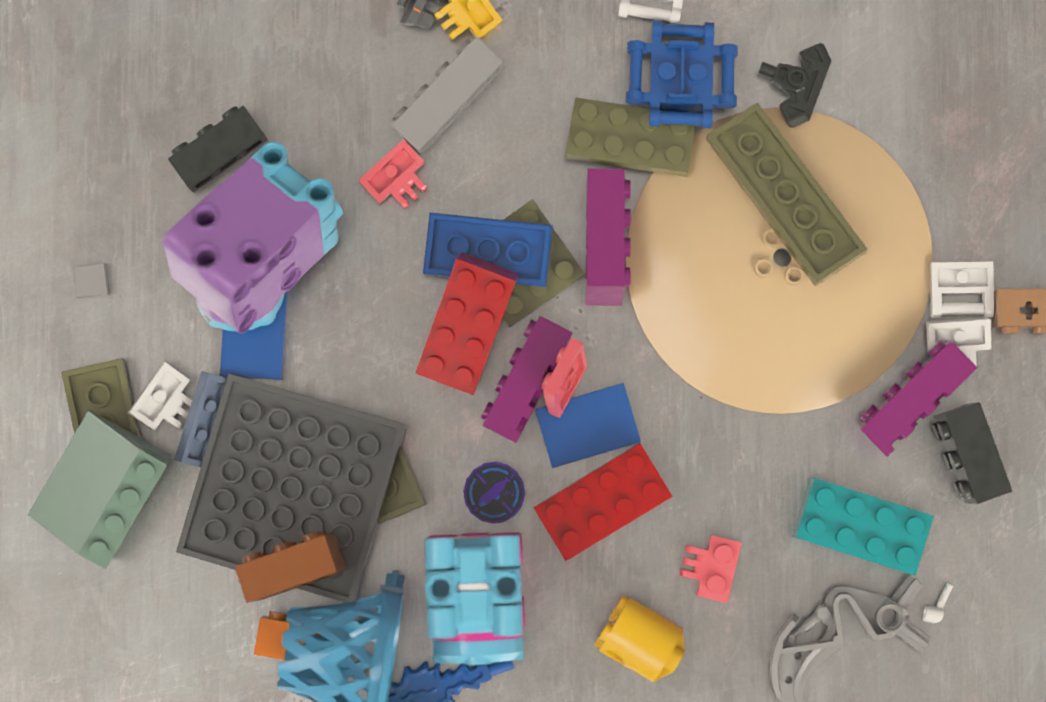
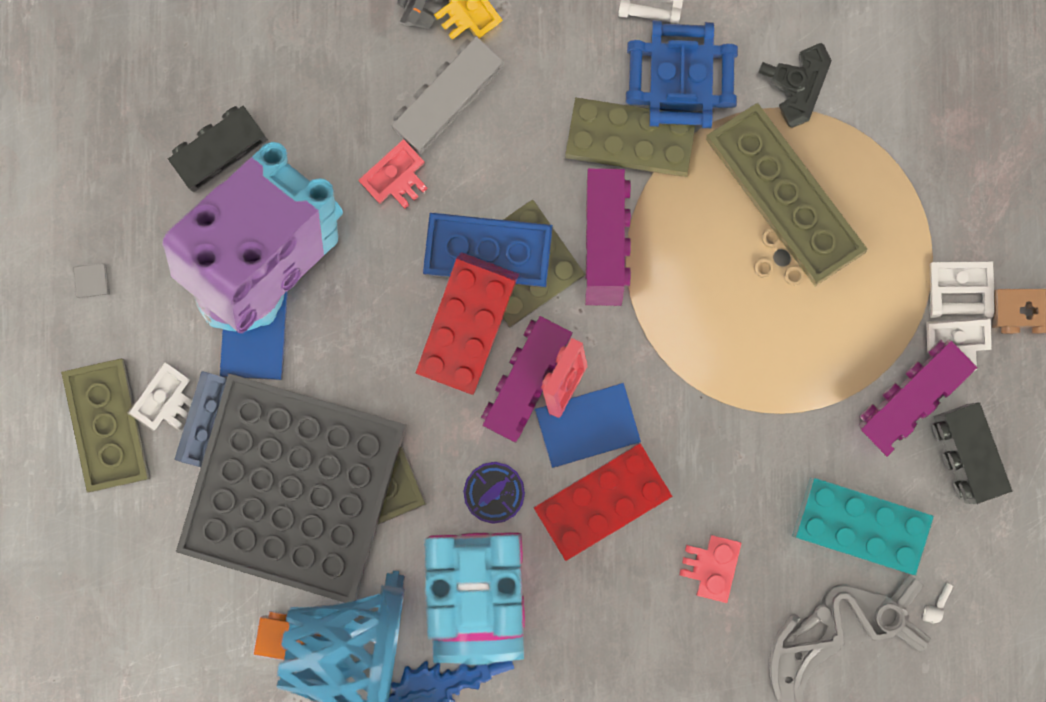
(98, 488): sand green slope -> none
(290, 566): dark orange brick -> none
(642, 640): yellow cylinder -> none

